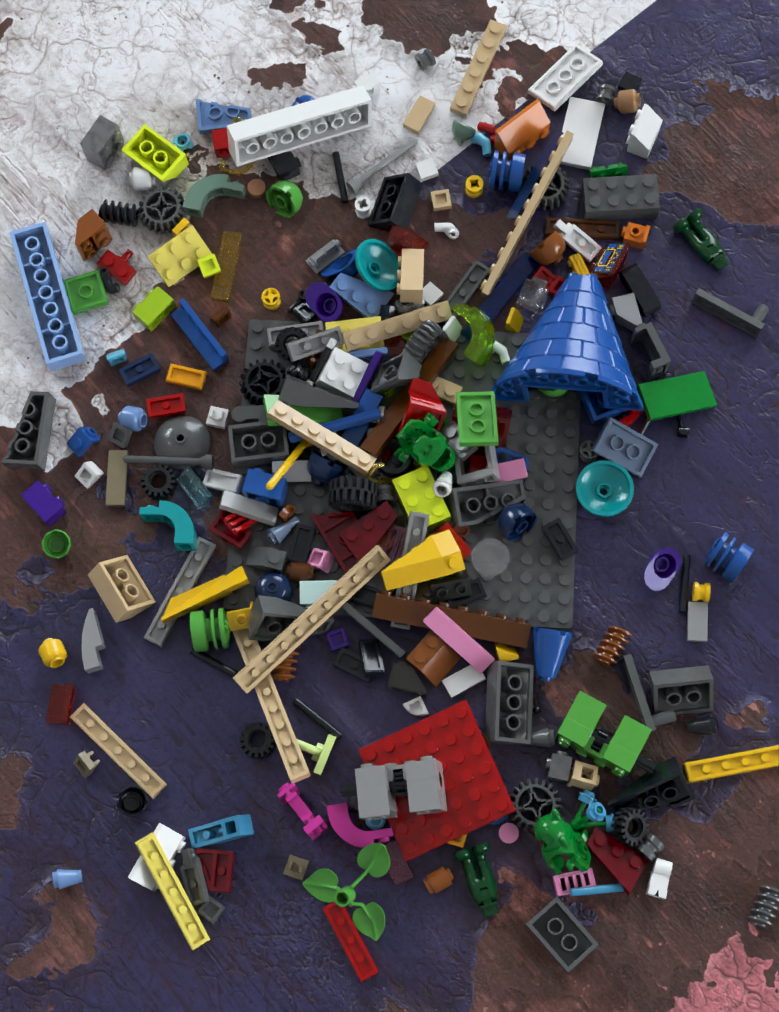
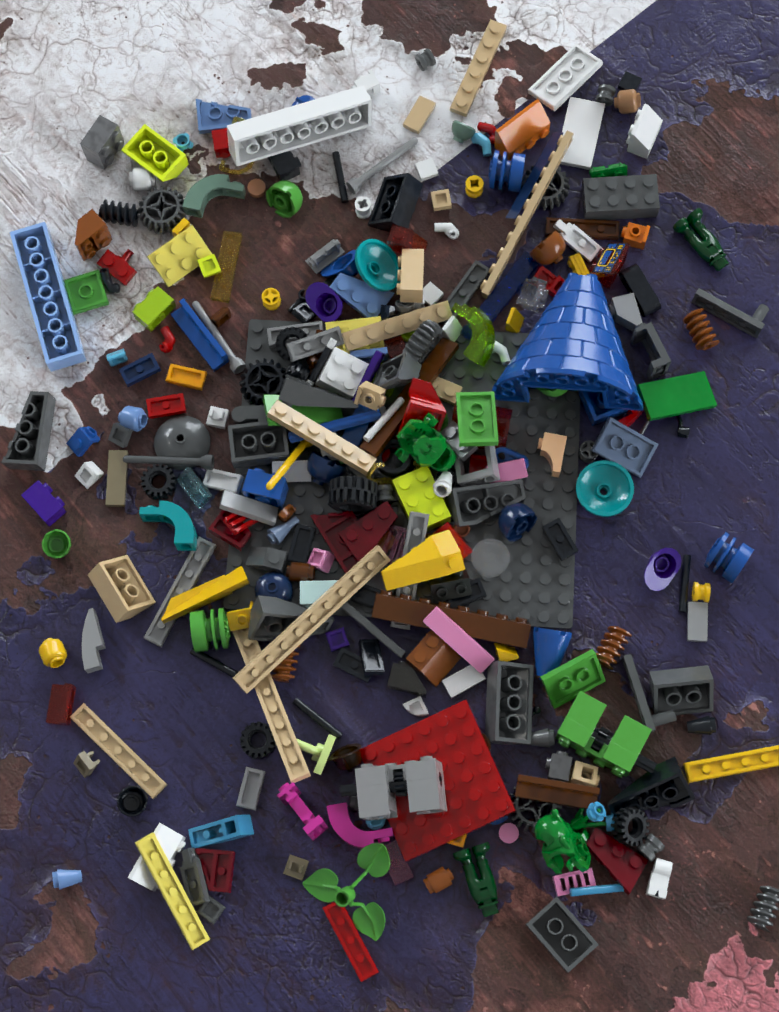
(169, 341): none -> red arm
(236, 365): none -> light grey piece
(251, 788): none -> light grey tile
(347, 757): none -> dark brown piece
(371, 390): none -> tan brick
(384, 418): none -> white bar
(553, 448): none -> light nougat arch
(555, 791): none -> reddish brown fence
(574, 676): none -> bright green plate
(699, 331): none -> dark orange piece

